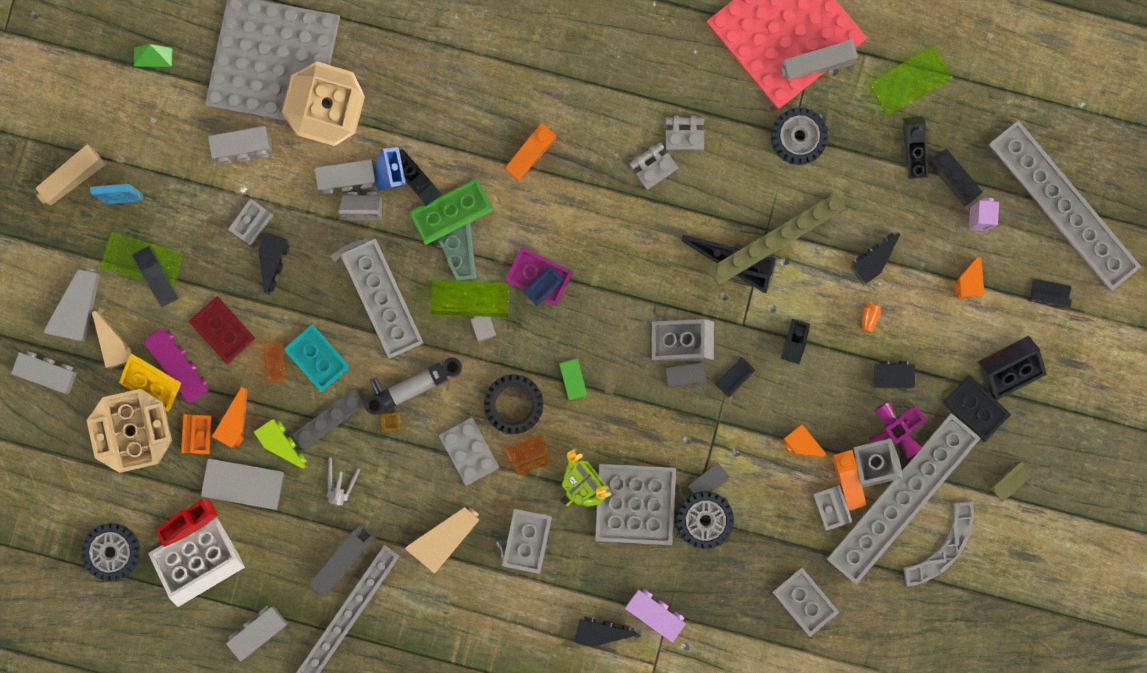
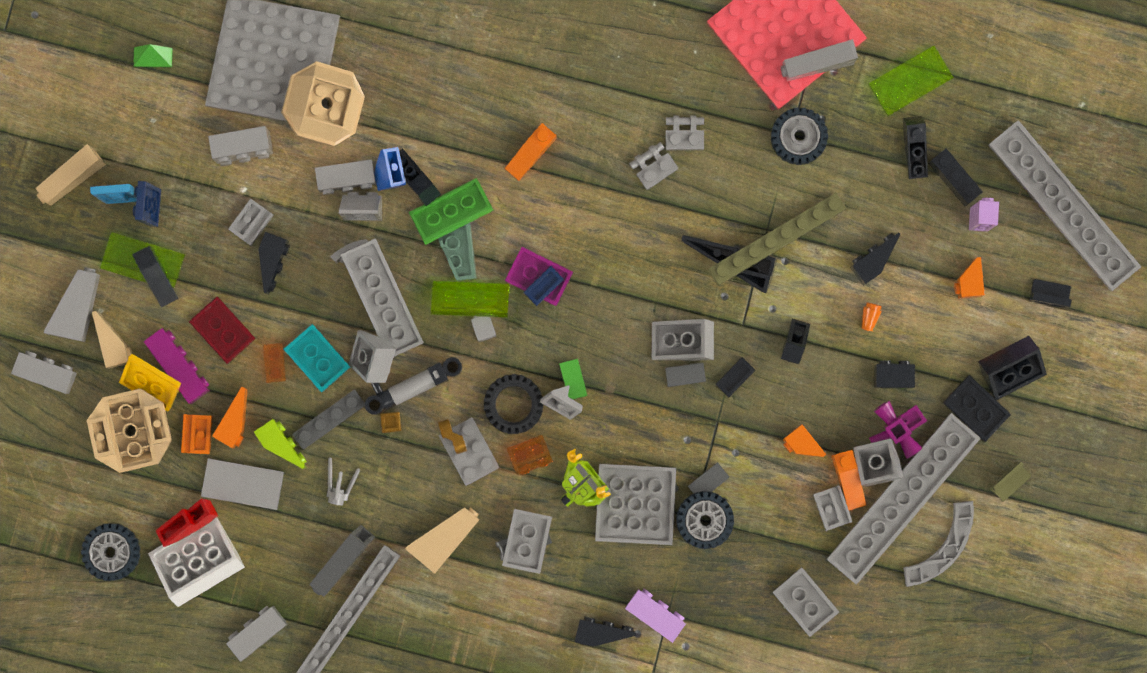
(147, 203): none -> dark blue plate
(371, 357): none -> light grey slope
(447, 432): none -> pearl gold piece
(561, 403): none -> light grey slope

